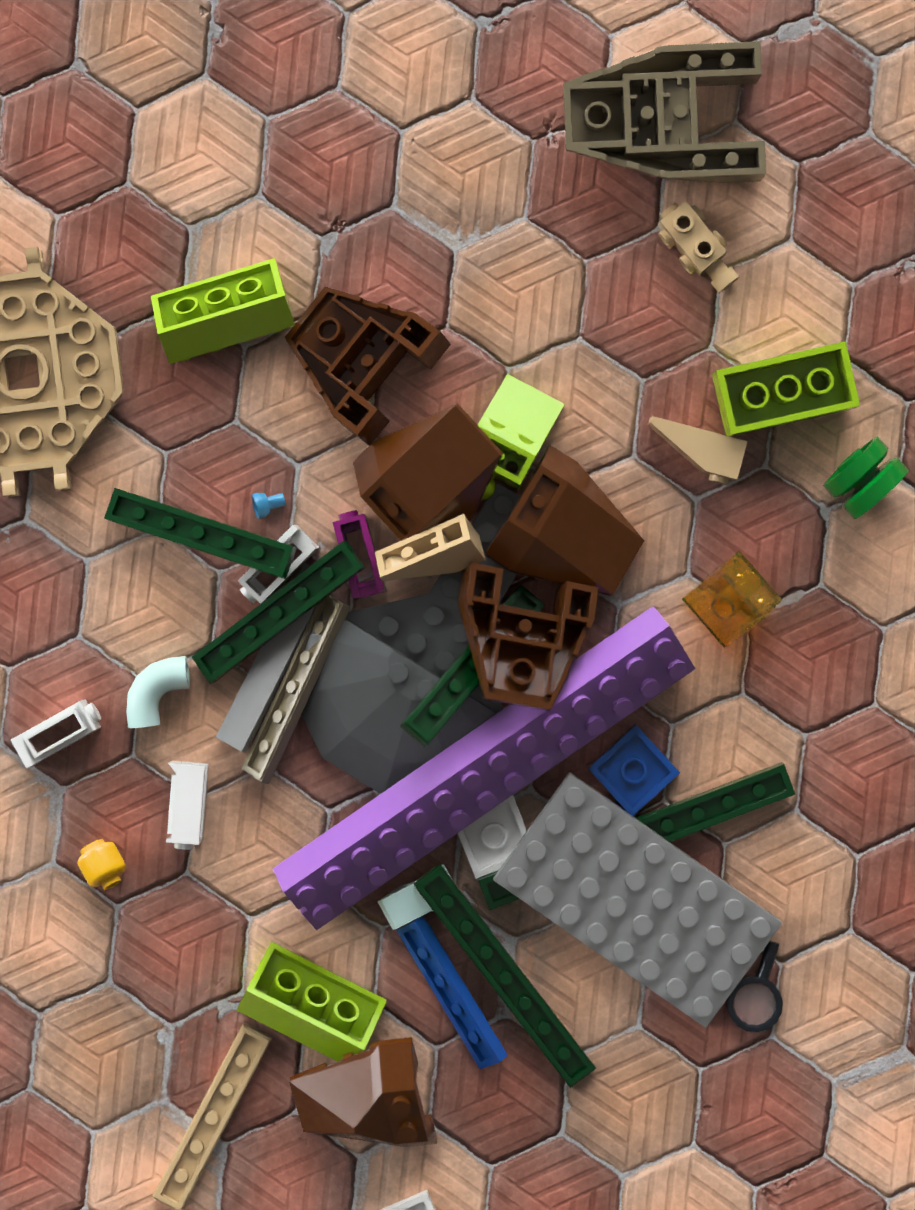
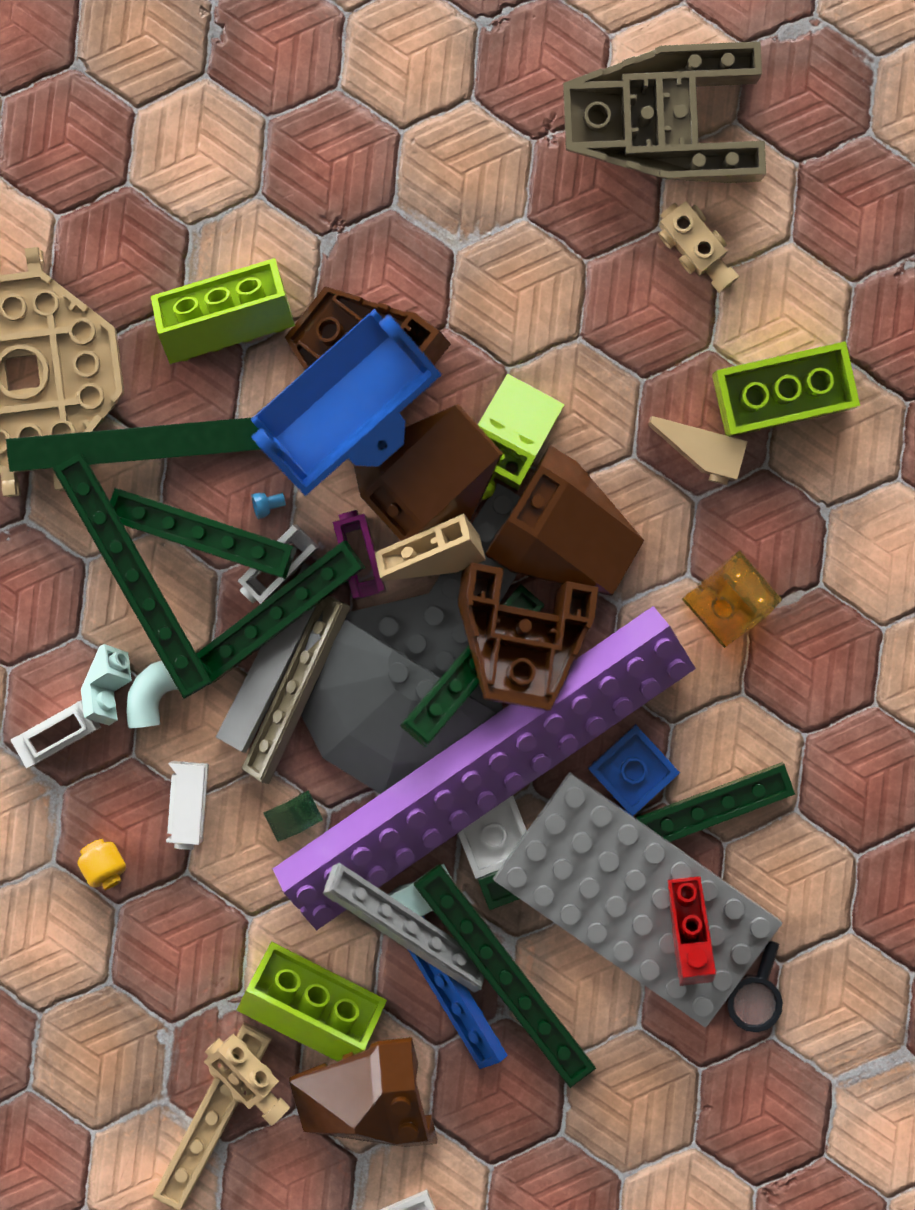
(107, 674): none -> light aqua slope
(132, 444): none -> dark green tile
(132, 575): none -> dark green tile
(245, 1071): none -> tan brick
(293, 816): none -> clear green brick
(345, 404): none -> blue piece
(402, 925): none -> light grey tile
(691, 931): none -> red slope
(863, 475): green wheel -> none

